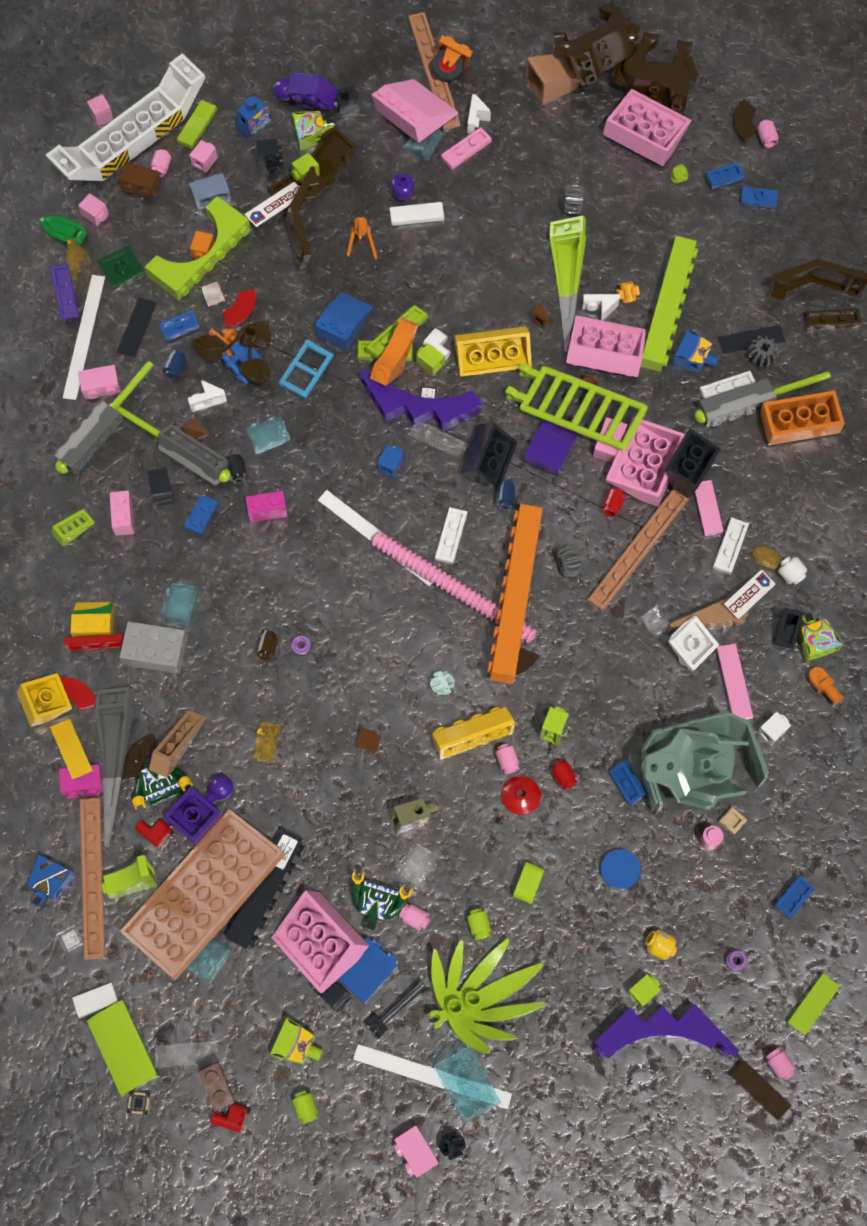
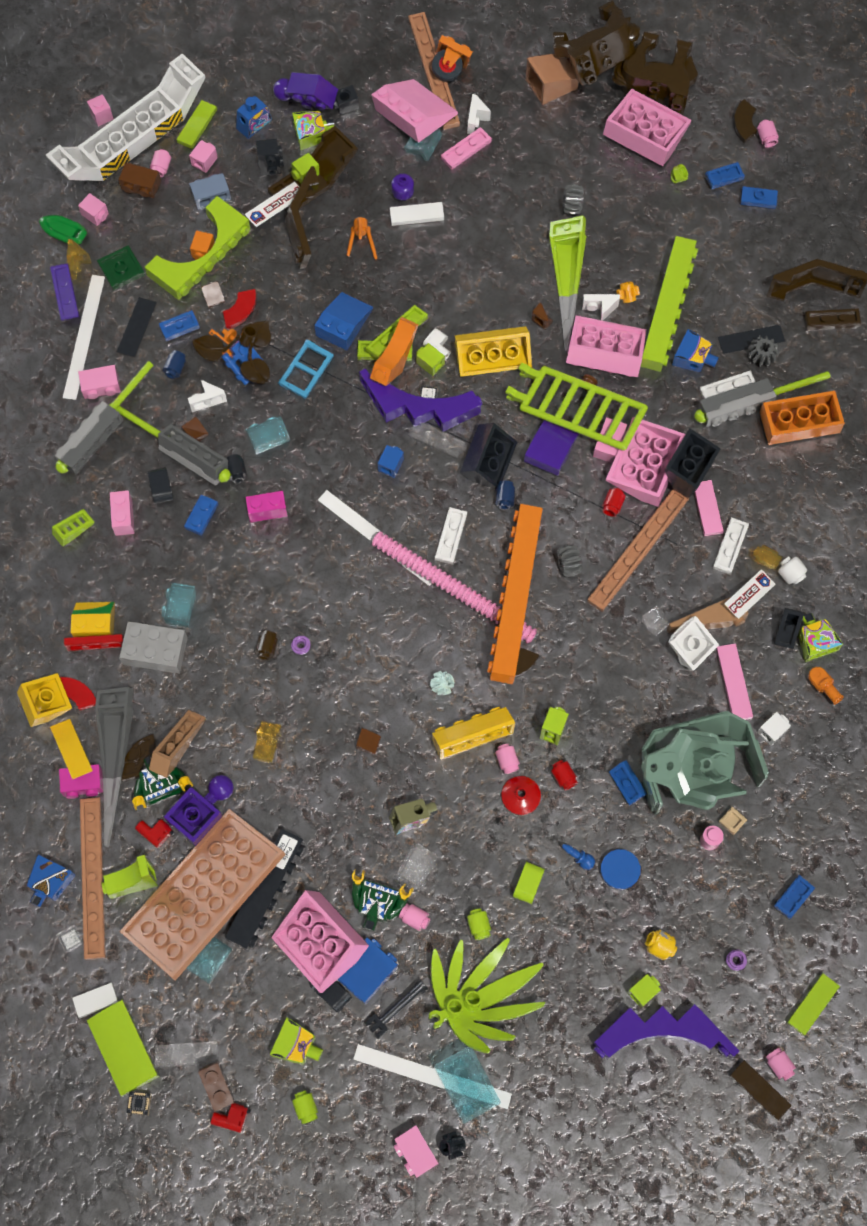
(585, 860): none -> blue bar

